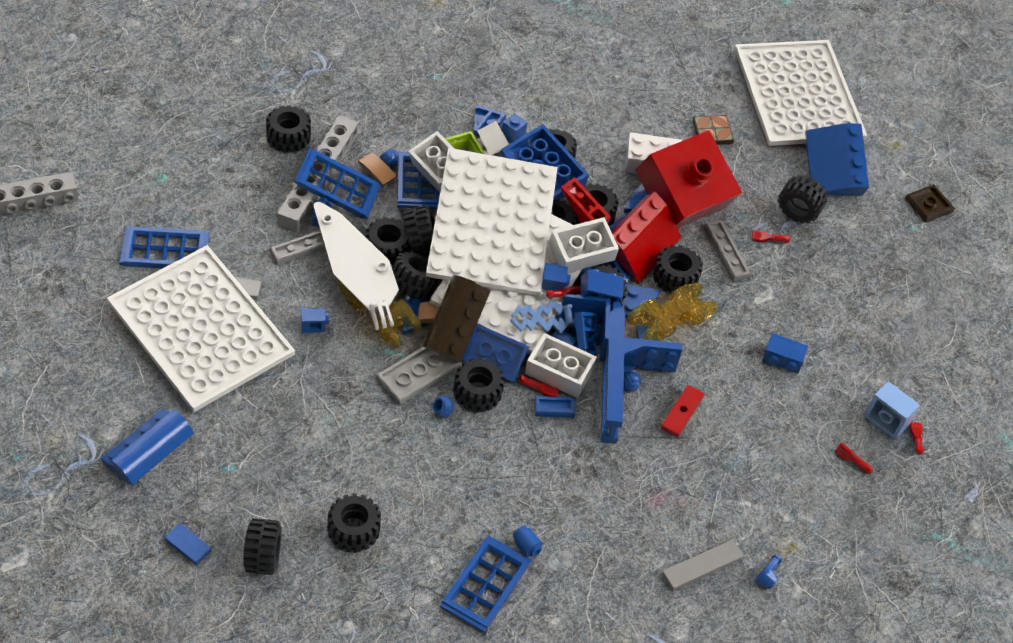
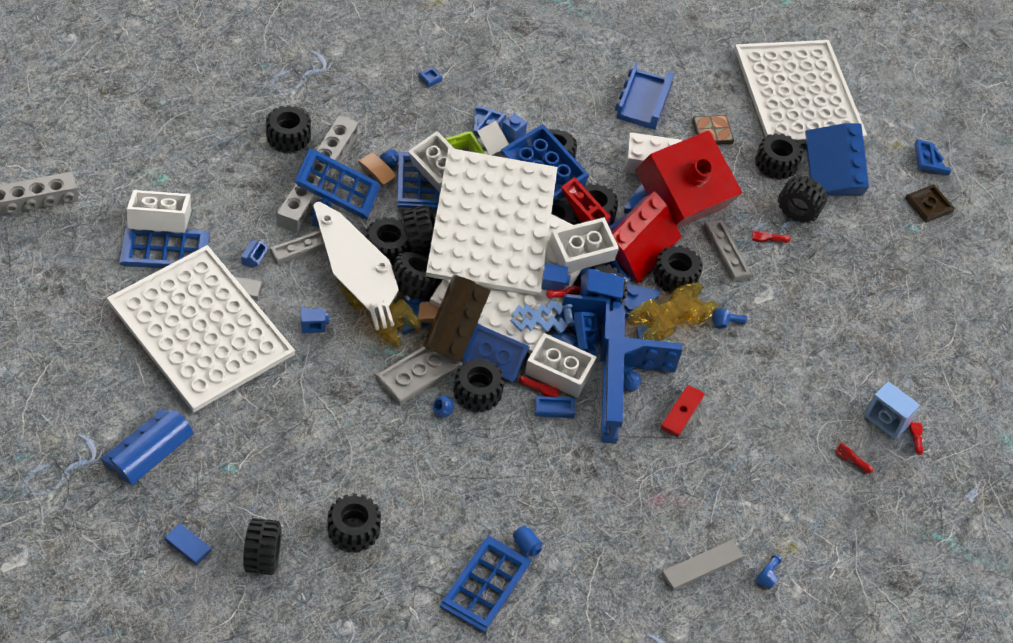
(158, 211): none -> white brick
(253, 253): none -> blue piece
(430, 77): none -> blue tile
(643, 97): none -> panel
(722, 317): none -> blue bar
(778, 156): none -> black tyre
(785, 353): blue brick -> none
(929, 158): none -> blue wing

